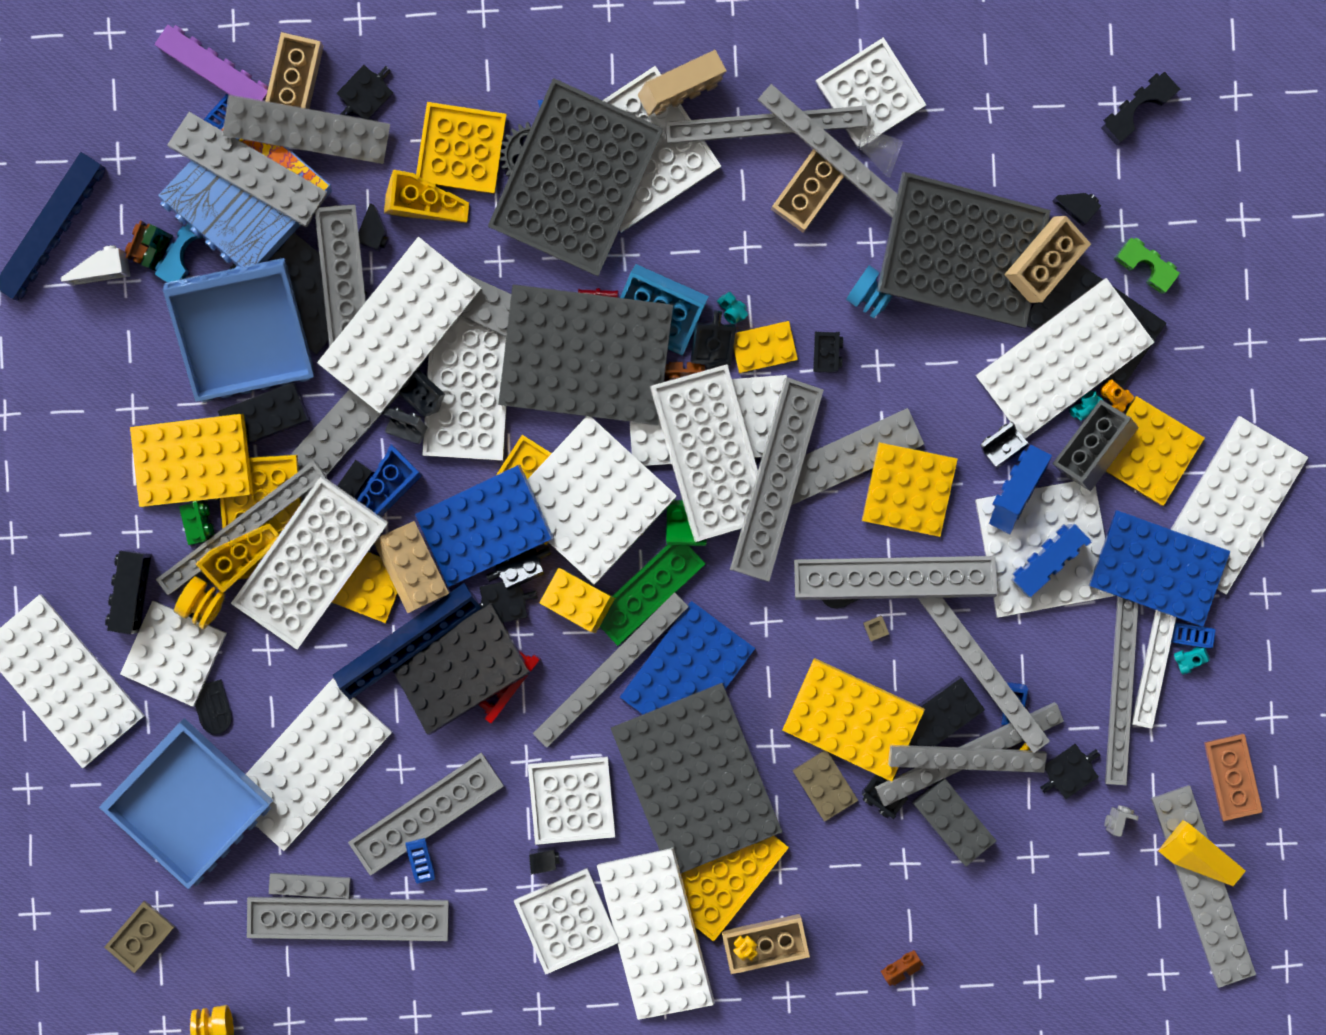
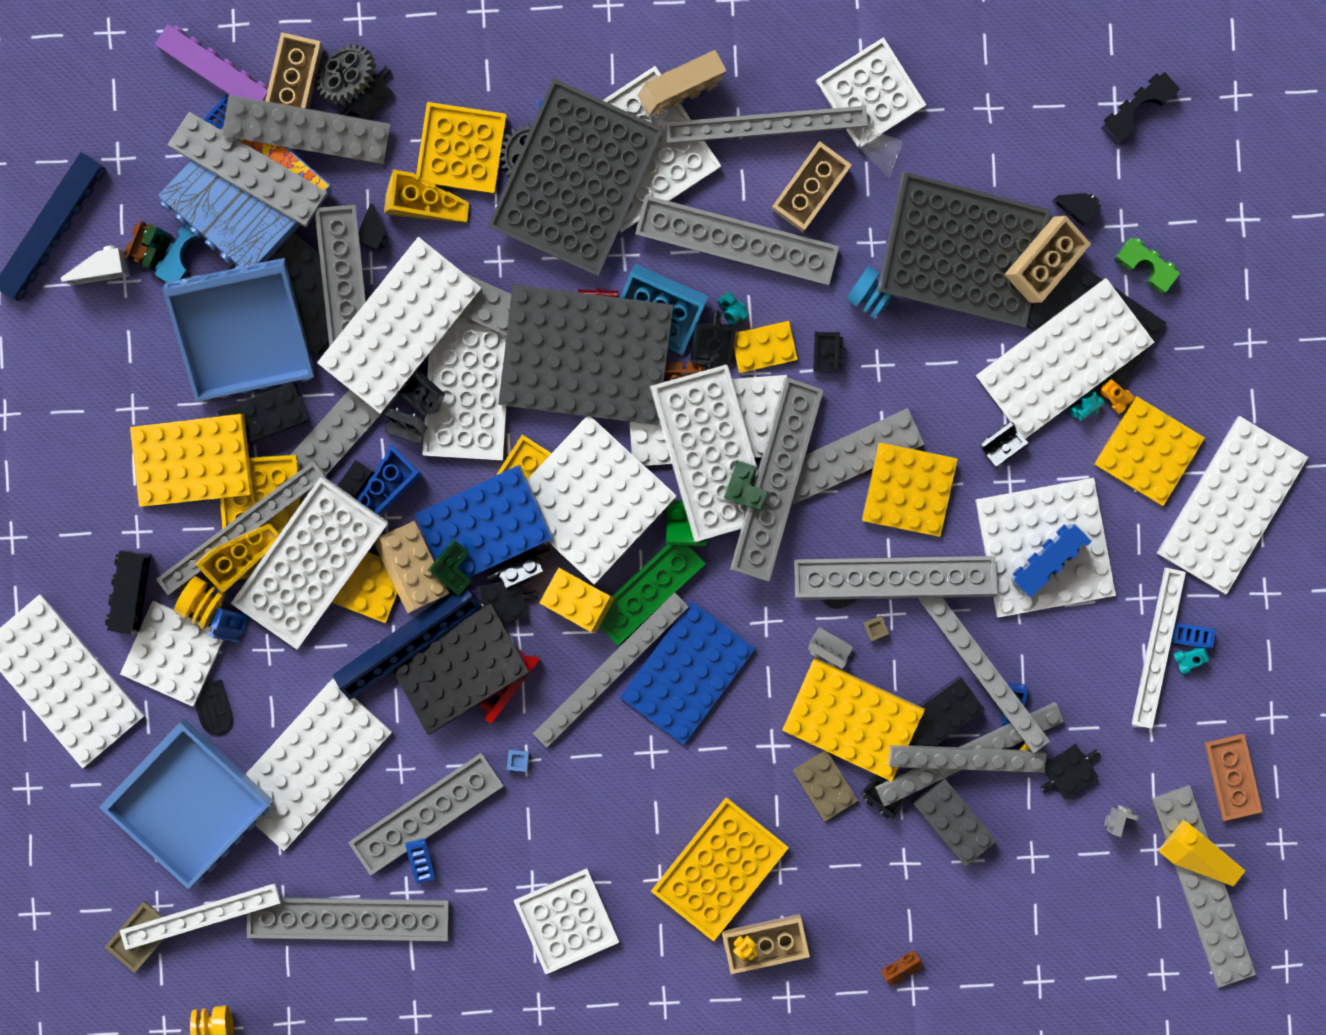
(196, 522): green bracket -> none
(200, 916): none -> white plate
(228, 625): none -> blue plate
(309, 885): light grey plate -> none
(345, 74): none -> dark grey gear
(446, 567): none -> dark green plate
(517, 760): none -> medium blue plate
(543, 860): black slope -> none
(571, 800): white plate -> none
(655, 934): white plate -> none
(696, 778): dark grey plate -> none
(736, 240): none -> light grey plate
(740, 488): none -> dark green plate
(829, 149): light grey plate -> none
(830, 648): none -> light grey bracket
(1019, 488): blue wedge -> none
(1095, 445): dark grey brick -> none
(1121, 692): light grey plate -> none
(1159, 568): blue plate -> none

